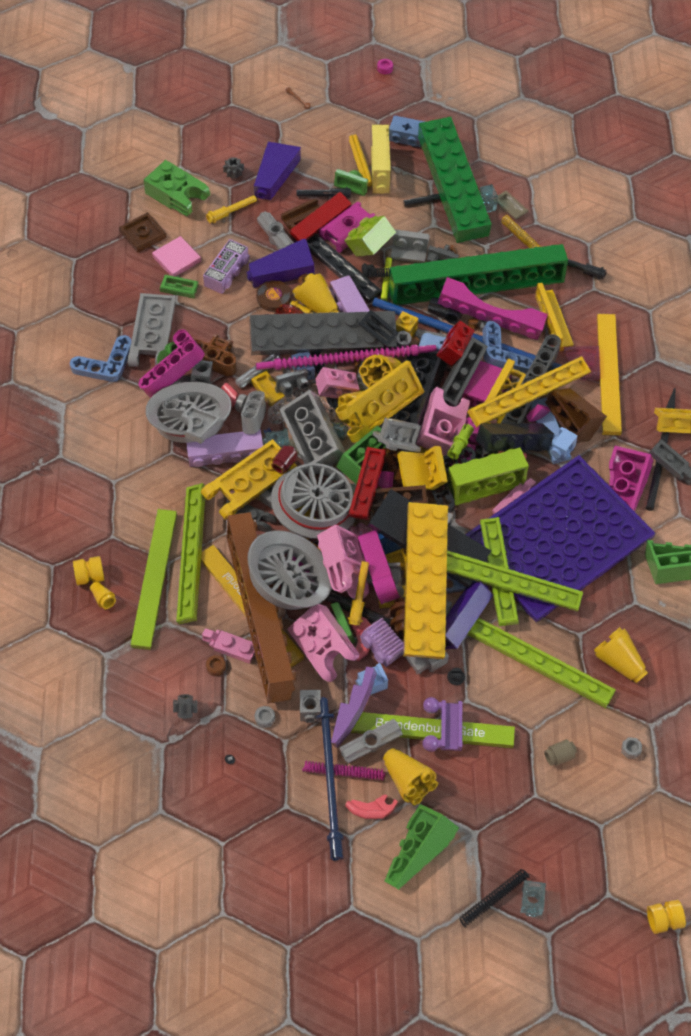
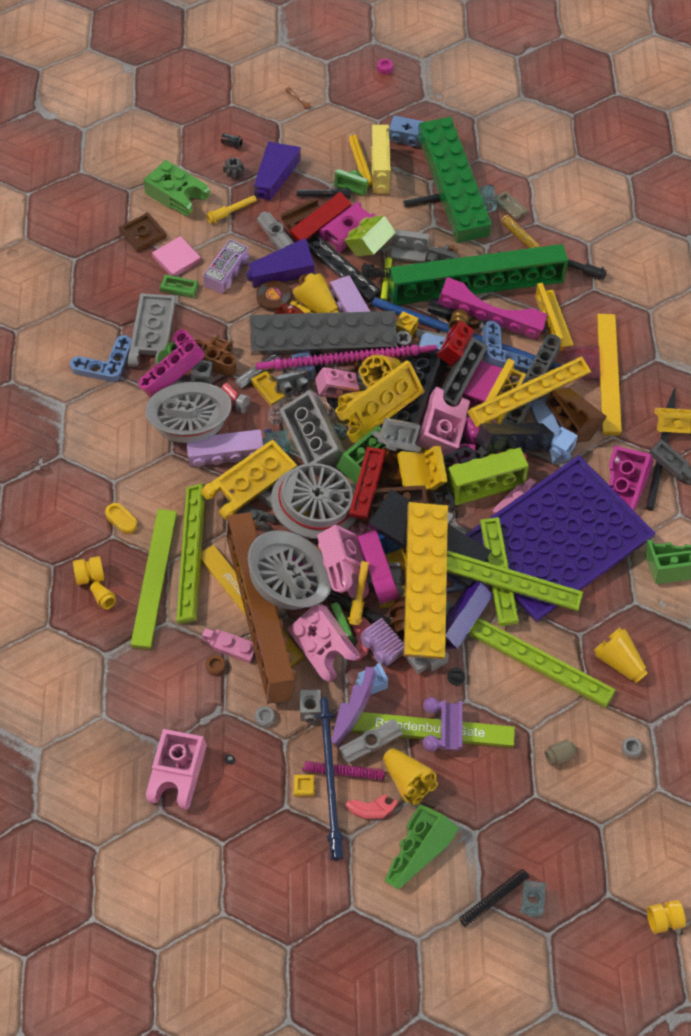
(121, 518): none -> yellow tile
(176, 772): none -> bright pink brick
(185, 706): dark grey gear -> none
(200, 423): light grey tile -> none
(235, 141): none -> black pin
(253, 412): light grey beam -> none
(284, 459): dark red brick -> none
(304, 786): none -> yellow tile
(386, 479): dark pink tile -> none
(389, 338): black tile -> none
(458, 315): none -> pearl gold wheel
(460, 441): lime pin -> none
(537, 413): dark pink tile -> none

